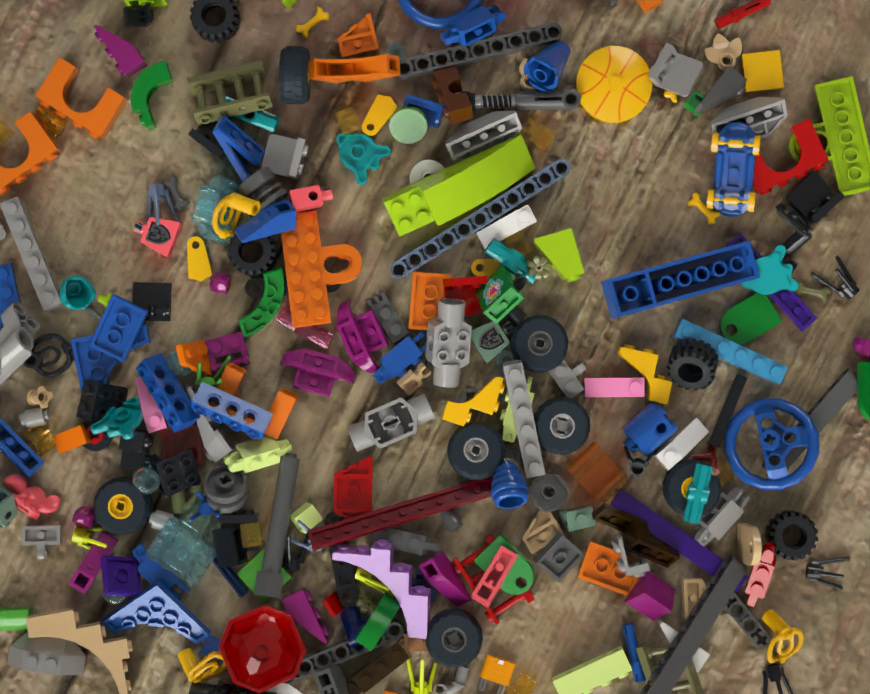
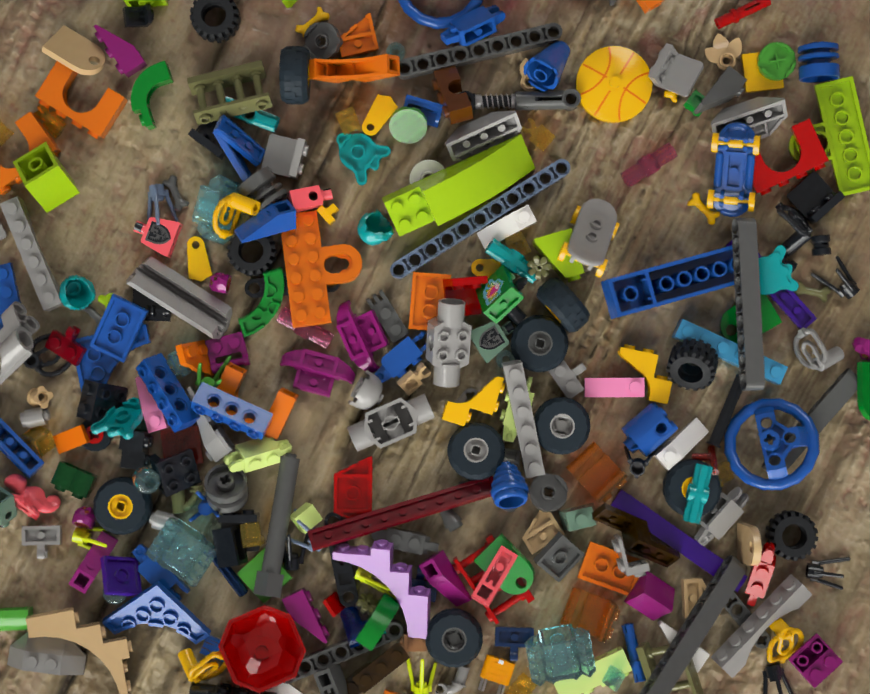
(45, 177): none -> lime slope
(66, 346): none -> dark red plate
(74, 480): none -> dark green brick
(75, 51): none -> tan tile
(181, 297): none -> light grey piece
(326, 31): none -> dark grey plate
(328, 213): none -> yellow tile
(367, 392): none -> light grey cylinder
(374, 228): none -> teal hair
(513, 638): none -> dark blue plate
(560, 654): none -> clear light blue slope
(563, 304): none -> black wheel
(590, 613): none -> clear orange piece
(591, 236): none -> light grey piece
(613, 678): none -> clear light blue slope
(648, 164): none -> clear pink piece
(748, 304): none -> dark grey beam
(776, 61): none -> bright green tile
(785, 598): none -> light grey arch
(815, 660): none -> magenta slope
(818, 59): none -> blue wheel
(820, 245): none -> black wheel
(821, 361): none -> light grey piece

